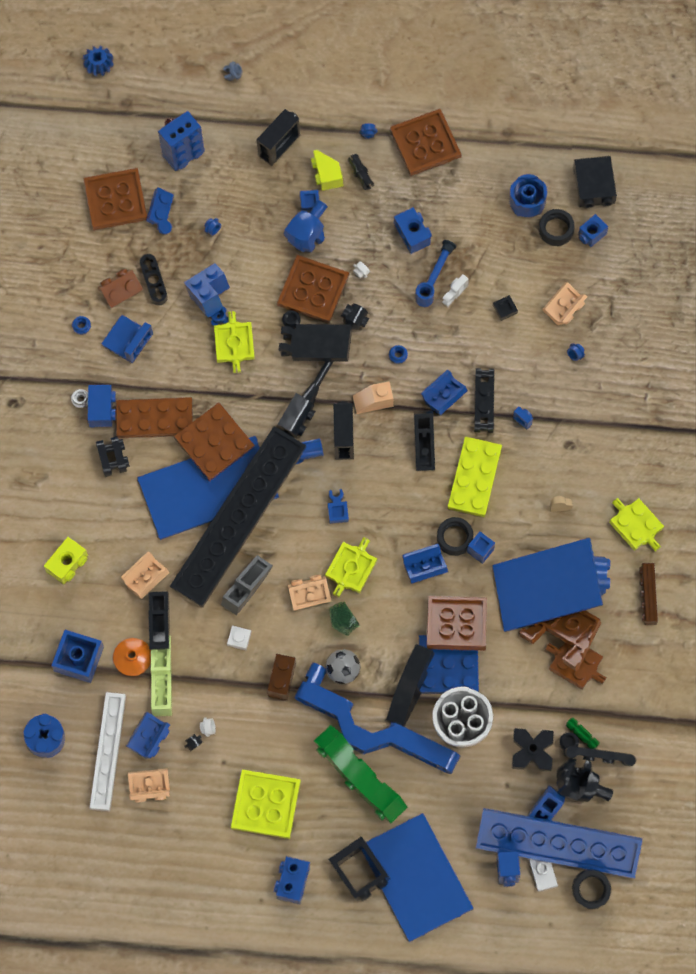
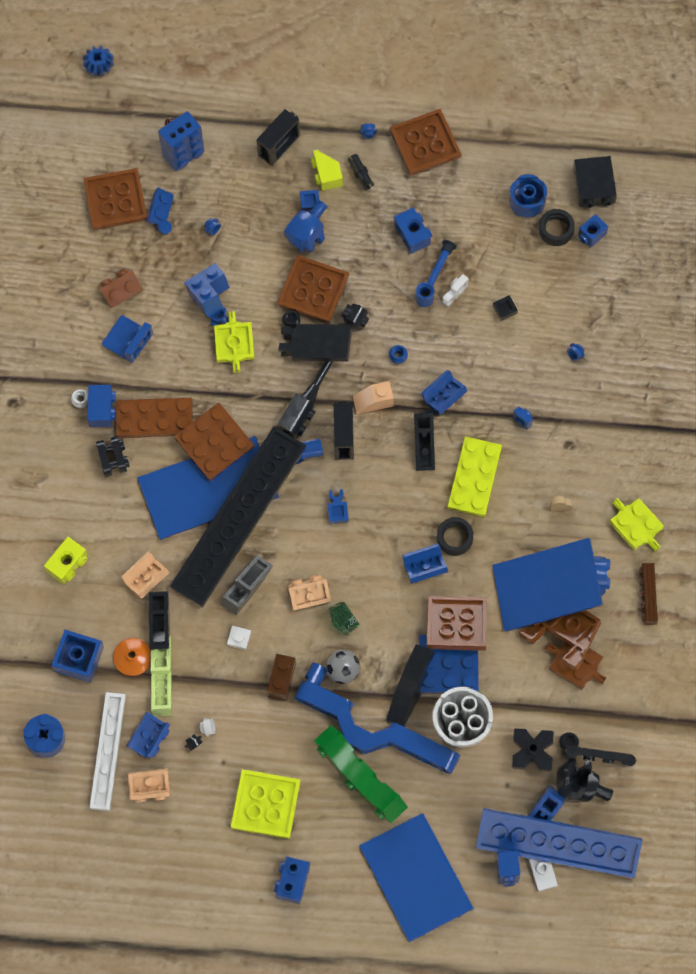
(81, 320): blue plate -> none
(154, 272): black beam -> none
(234, 69): sand blue plate -> none
(348, 852): black window -> none
(351, 567): neon yellow plate -> none
(360, 270): white plate -> none
(481, 547): blue brick -> none
(484, 400): black plate -> none
(564, 304): light nougat bracket -> none
(582, 733): green axle -> none
(606, 886): black tyre -> none

